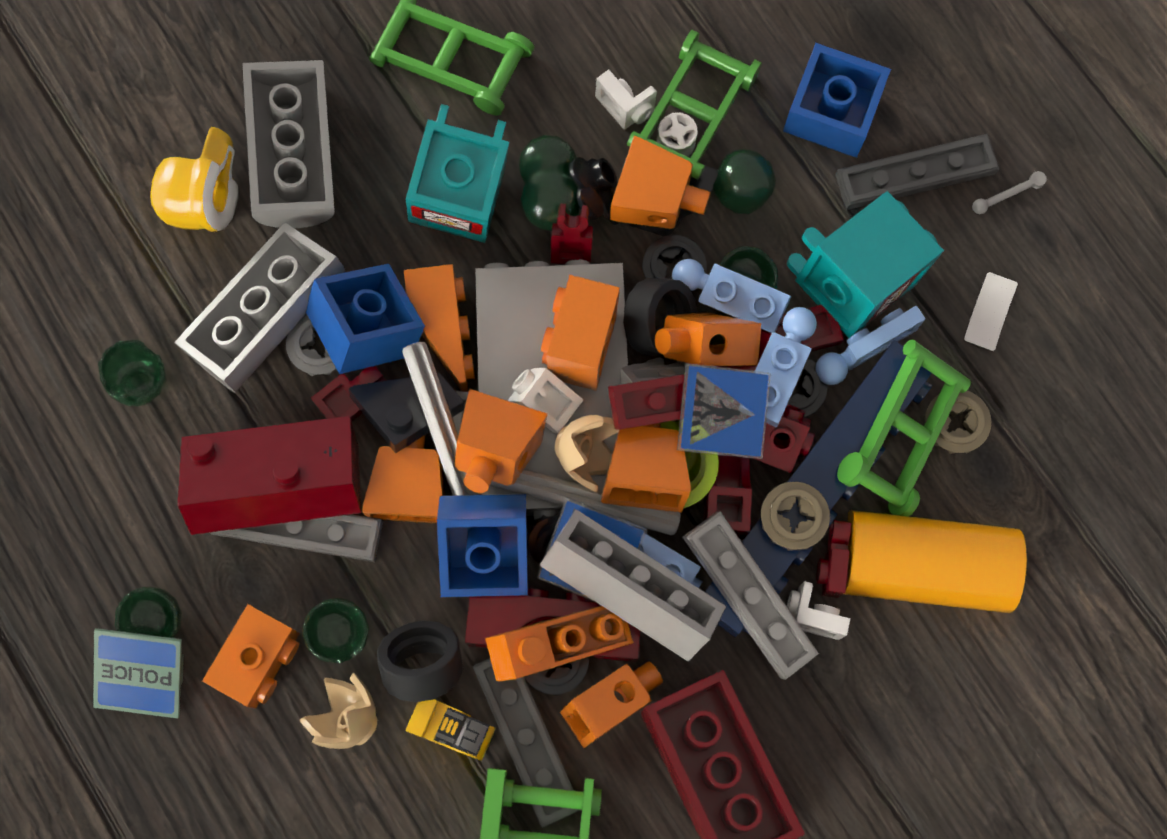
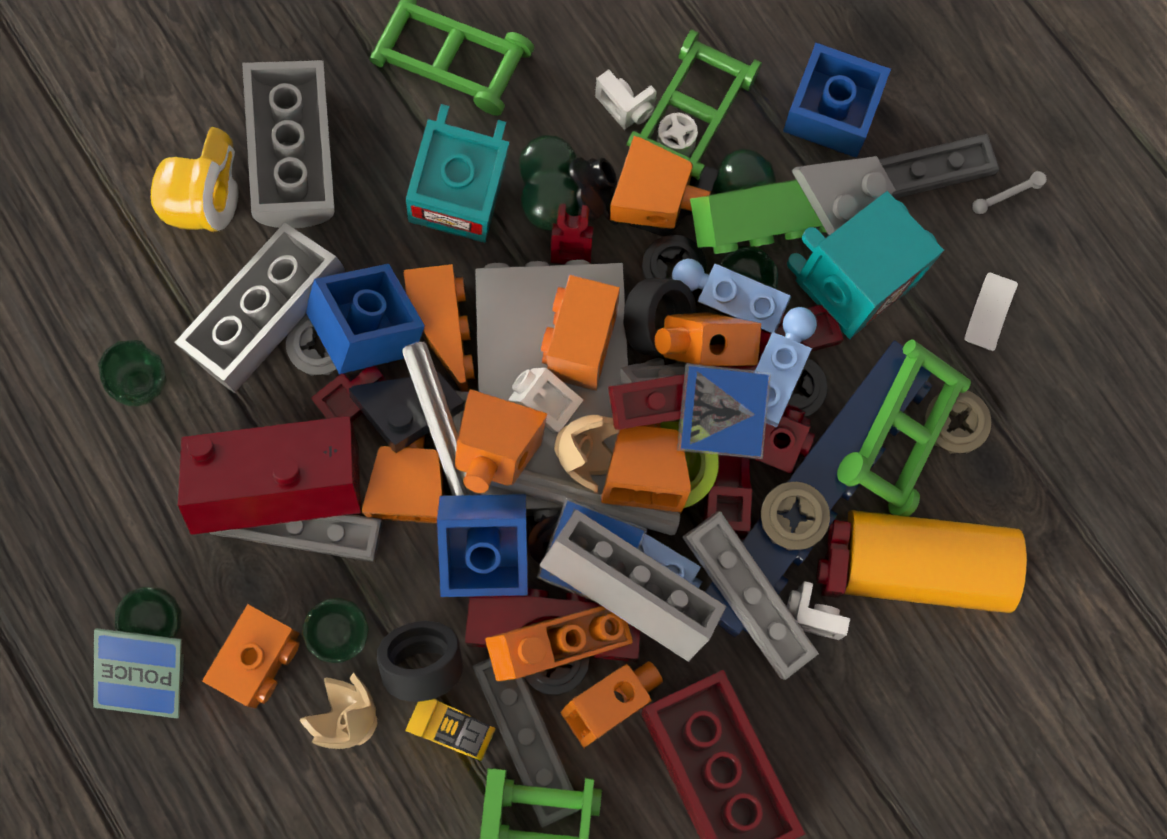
(752, 215): none -> bright green brick
(842, 188): none -> light grey wing
(863, 345): light blue plate -> none

